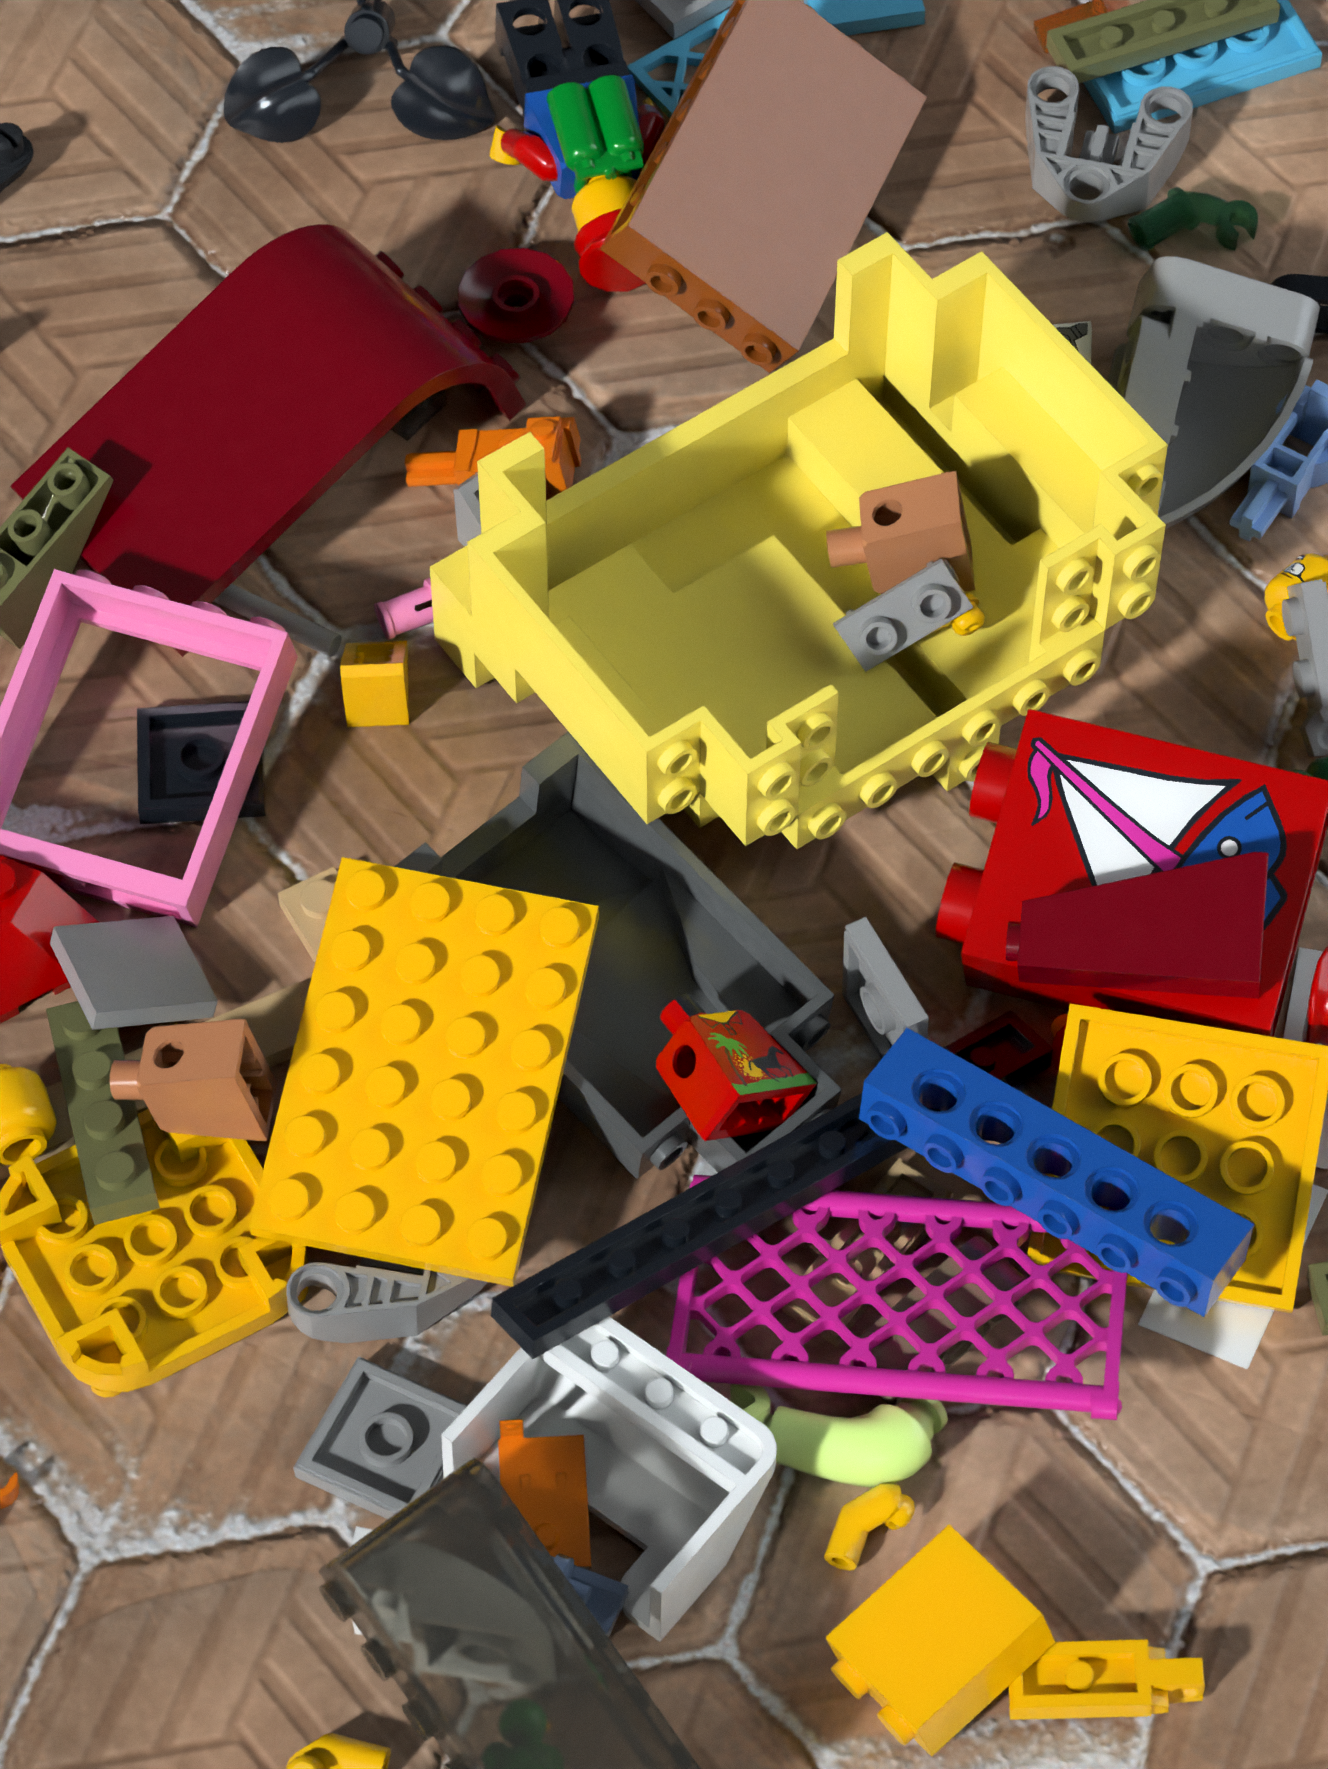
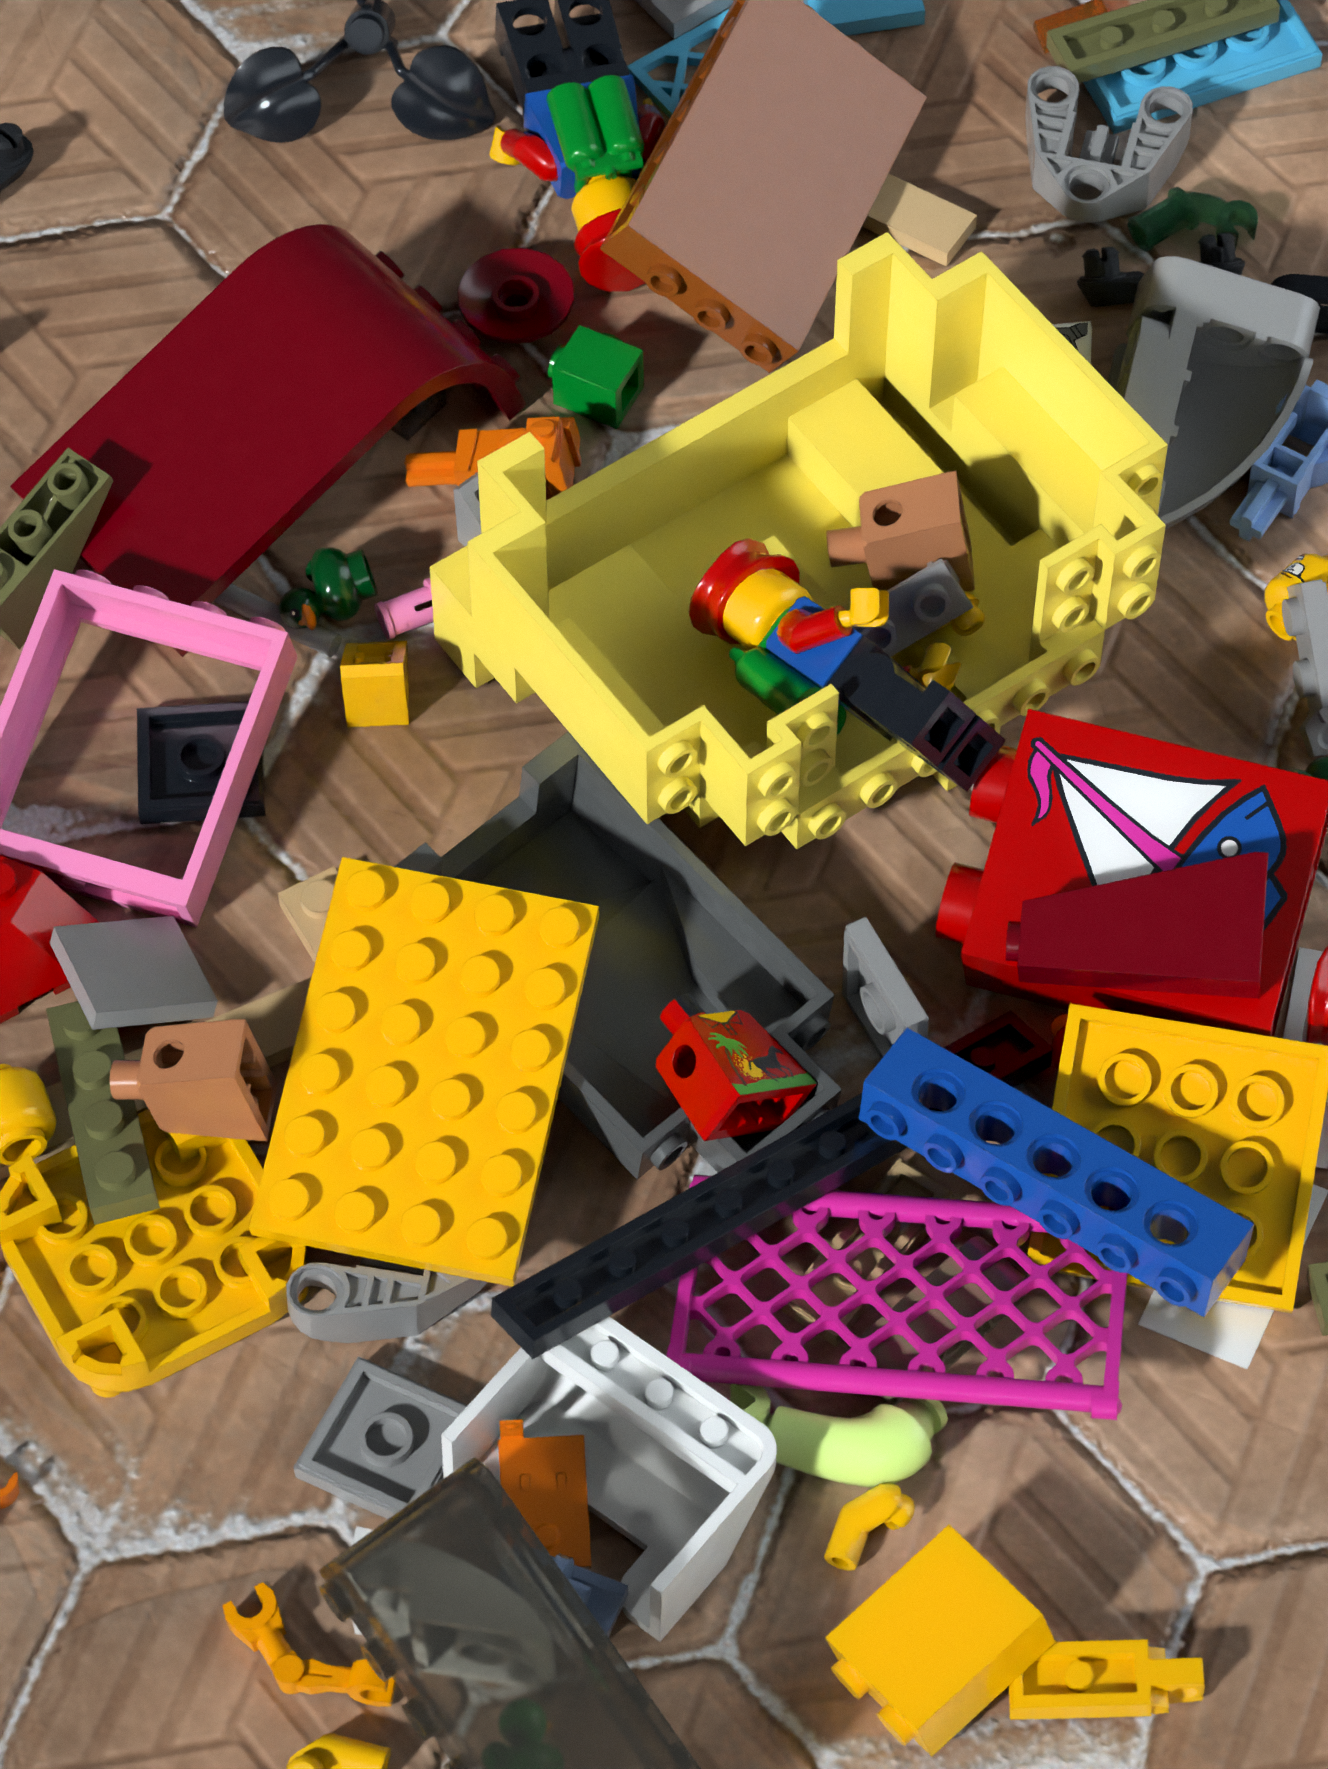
(309, 1676): none -> light orange piece
(339, 585): none -> dark green animal
(596, 376): none -> green brick
(804, 648): none -> piece
(920, 220): none -> tan tile
(1107, 286): none -> black piece

